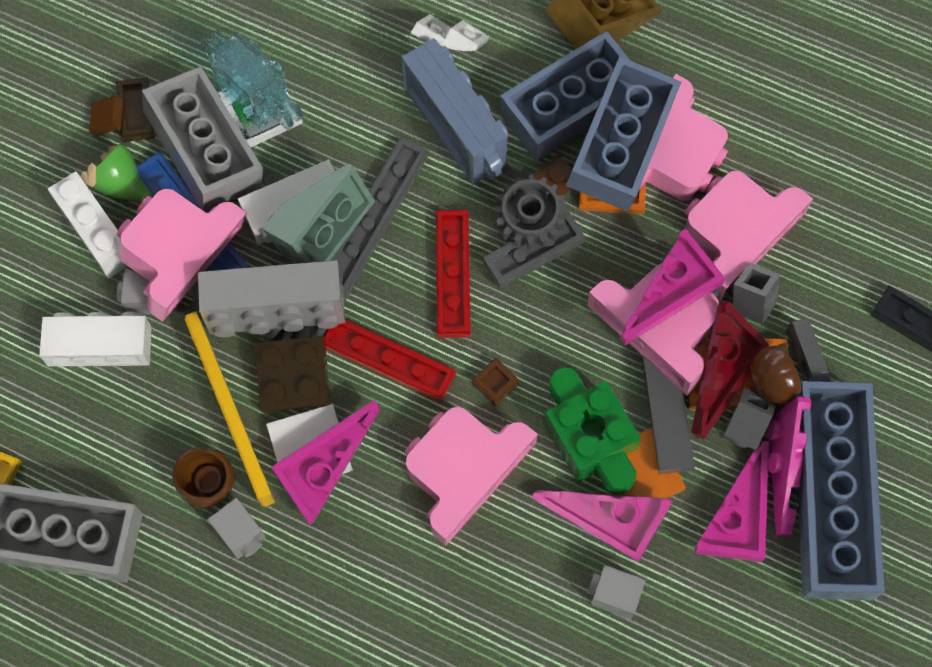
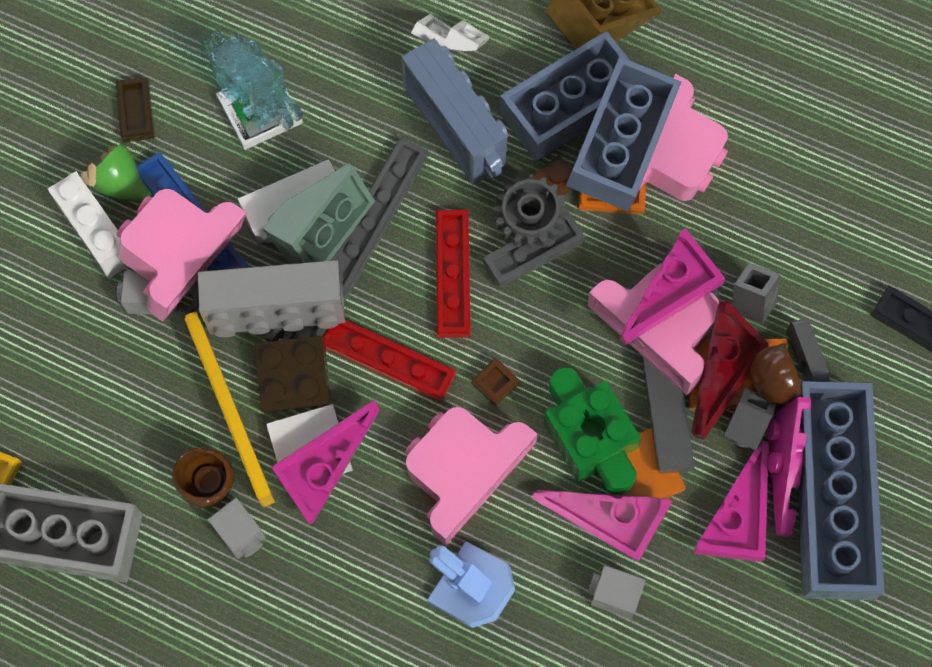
(95, 340): white brick -> none
(106, 115): reddish brown tile -> none
(202, 139): light grey brick -> none
(472, 585): none -> light blue piece
(741, 222): bright pink brick -> none

